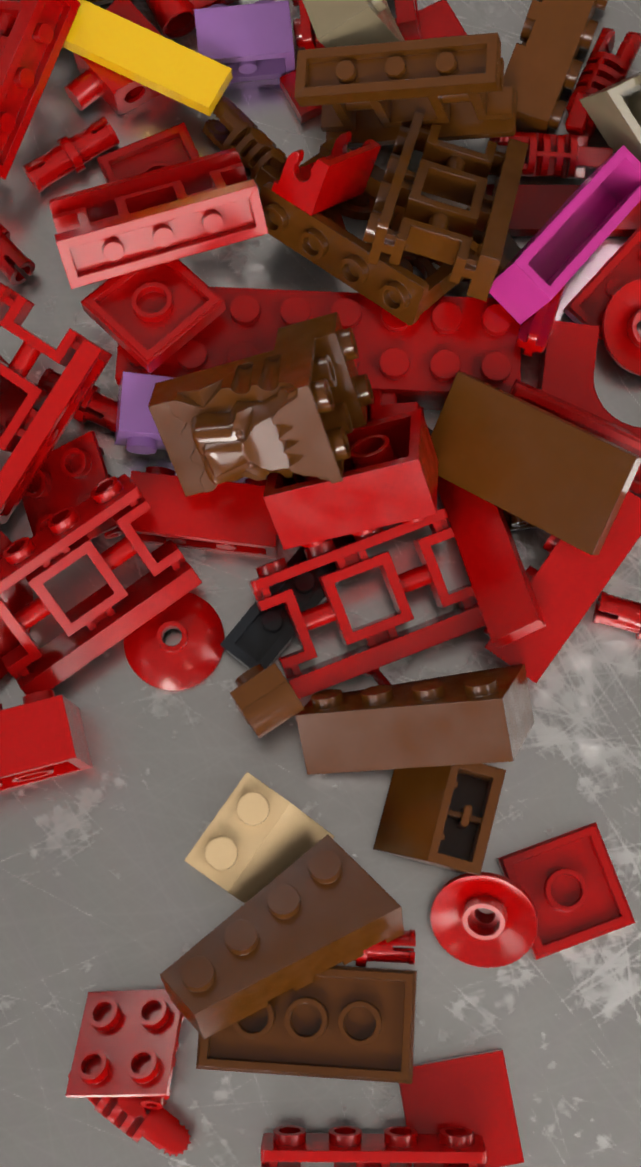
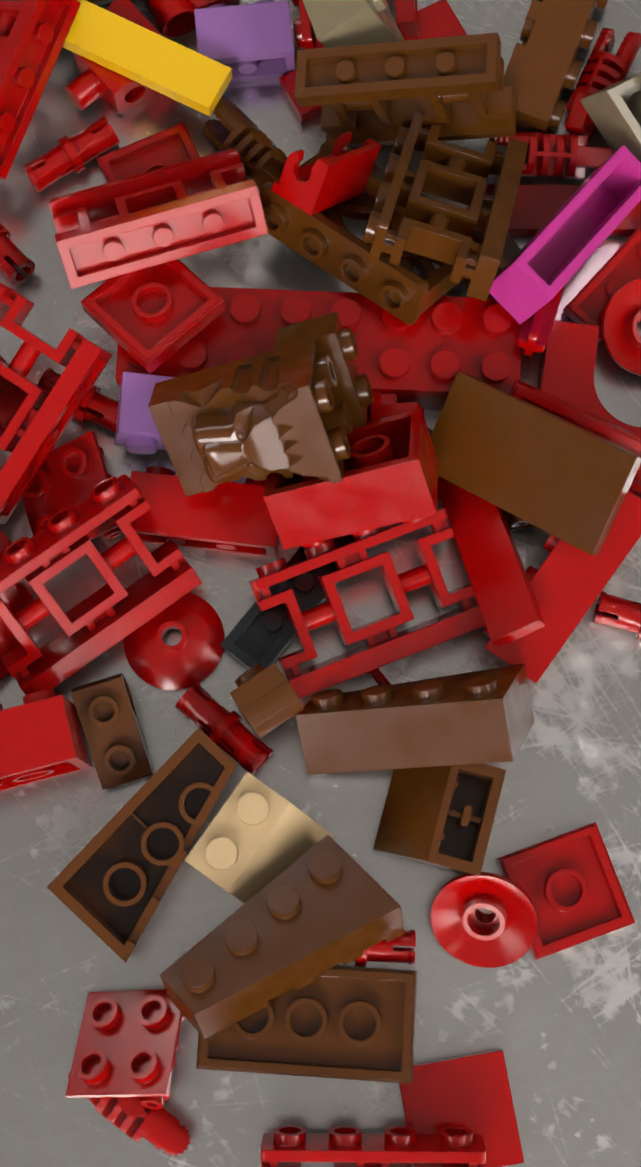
(112, 730): none -> reddish brown plate
(137, 853): none -> reddish brown wedge
(224, 728): none -> red pin

